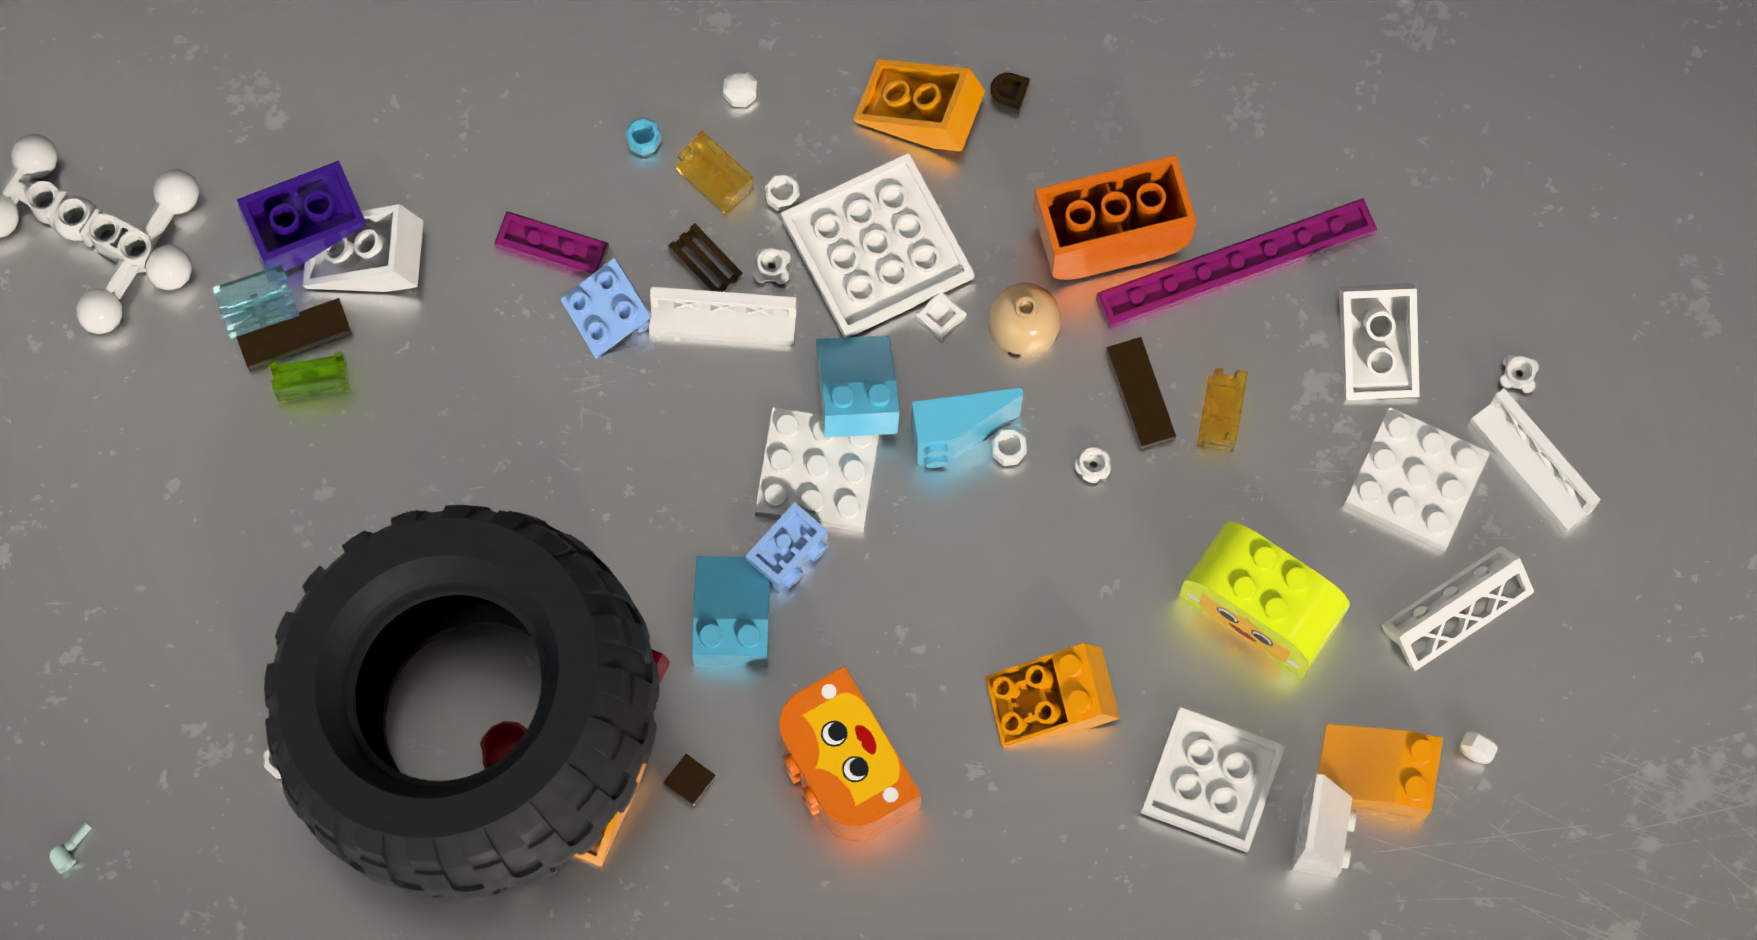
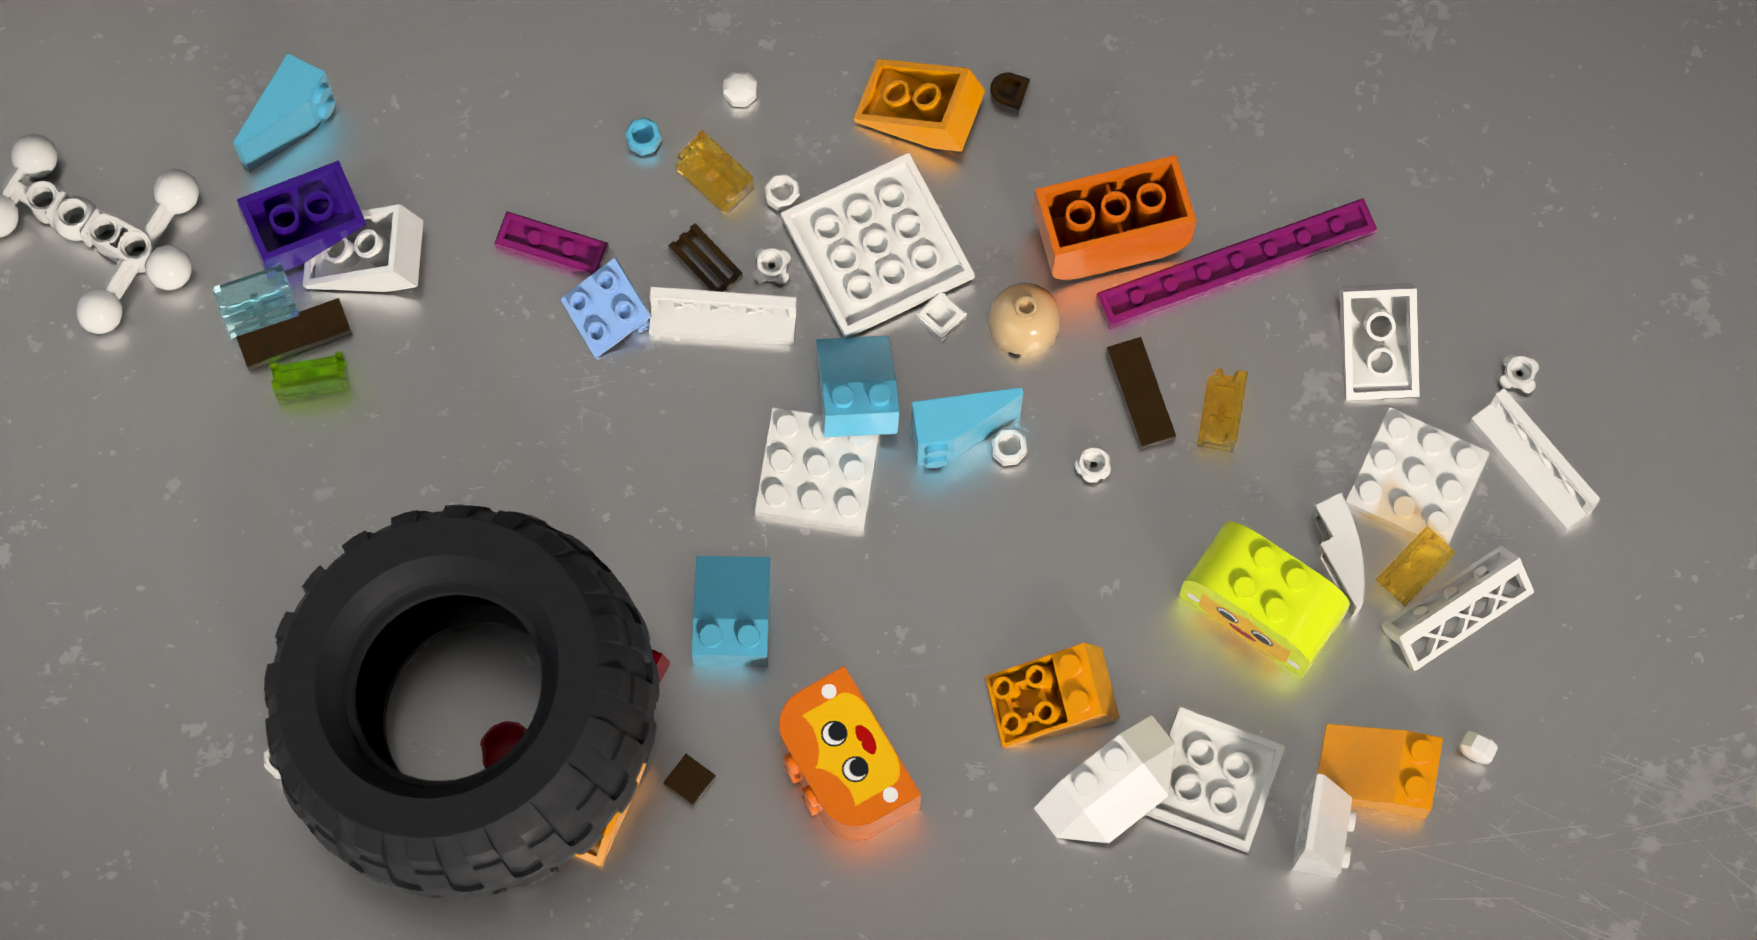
(61, 856): light aqua hand -> none
(285, 113): none -> medium azure slope
(788, 547): light blue bracket -> none
(1112, 786): none -> white wedge
(1341, 550): none -> white slope
(1416, 566): none -> clear yellow hinge

